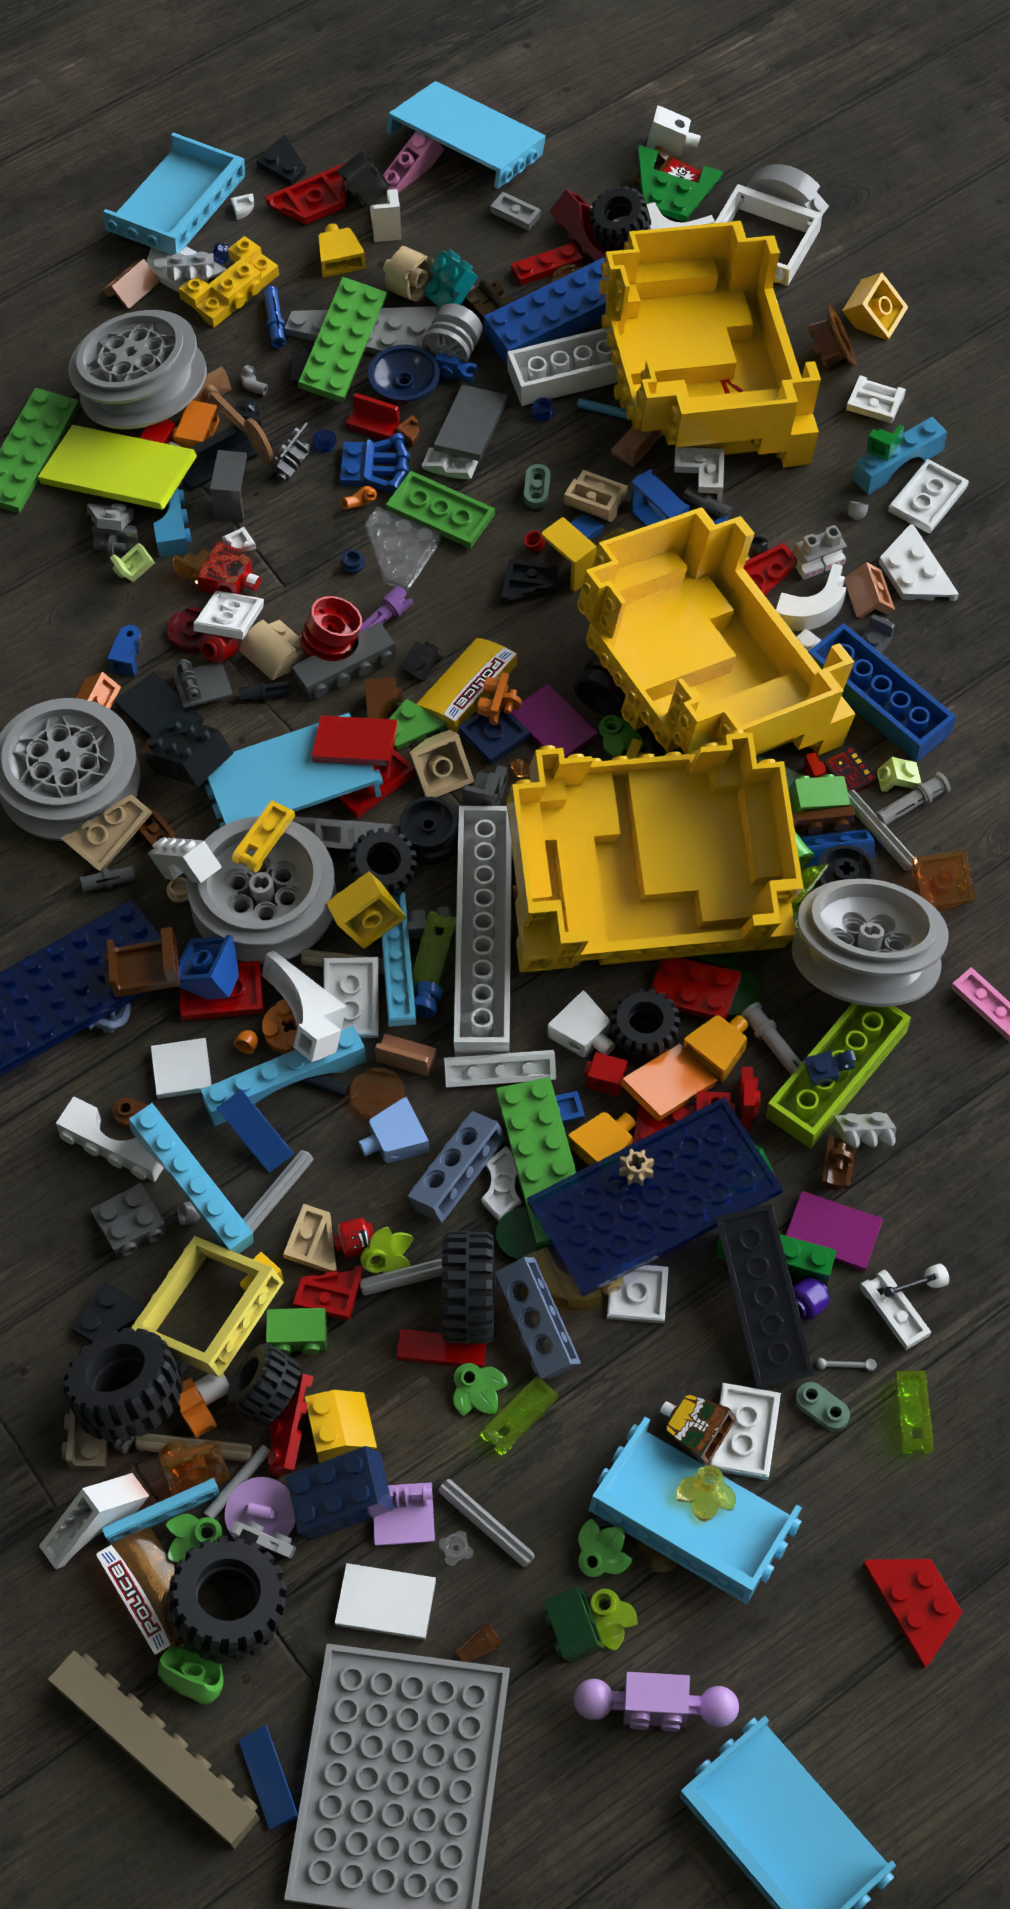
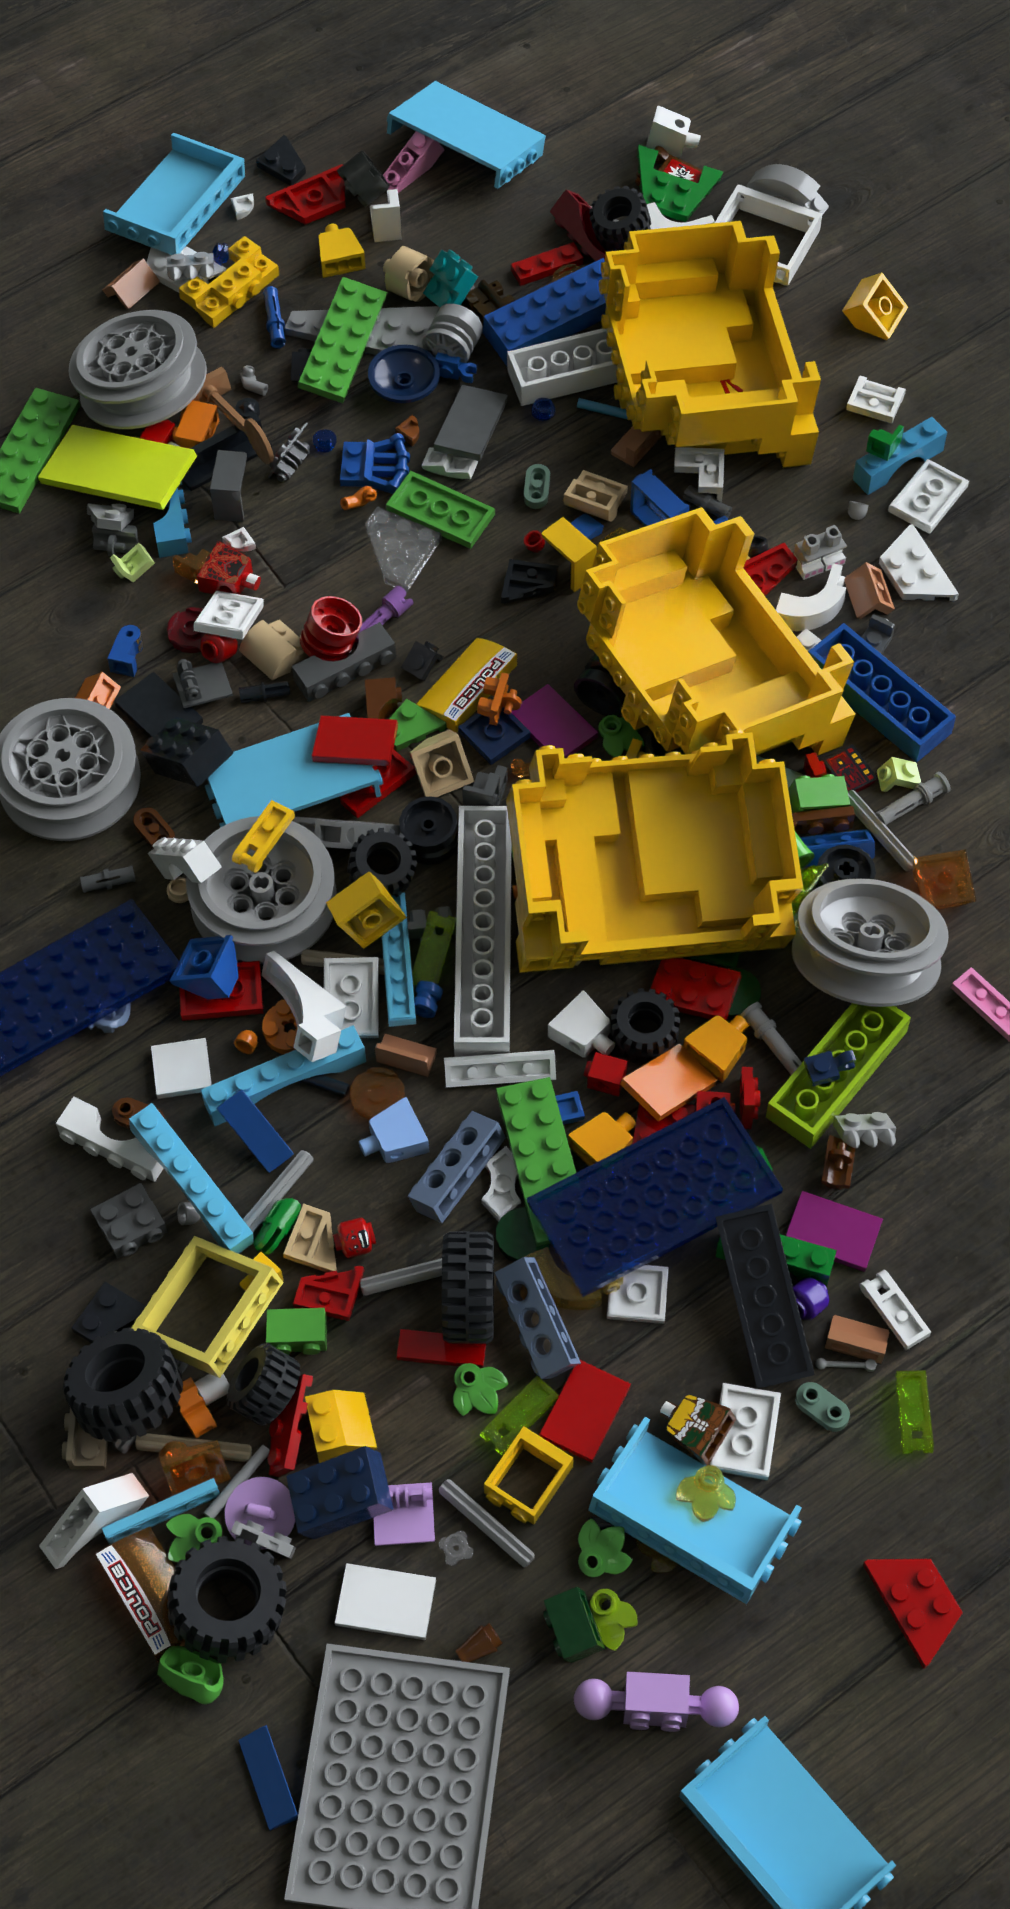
(108, 833): tan wing -> none
(142, 965): reddish brown panel -> none
(154, 1749): dark tan brick -> none
(277, 1224): none -> green arm
(352, 562): dark blue plate -> none
(373, 417): red panel -> none
(389, 1250): lime plate -> none
(515, 211): light grey plate -> none
(544, 1451): none -> yellow window
(585, 1411): none -> red tile
(642, 1163): tan gear -> none
(832, 340): reddish brown piece -> none
(857, 1339): none -> nougat panel
(934, 1276): hinge -> none

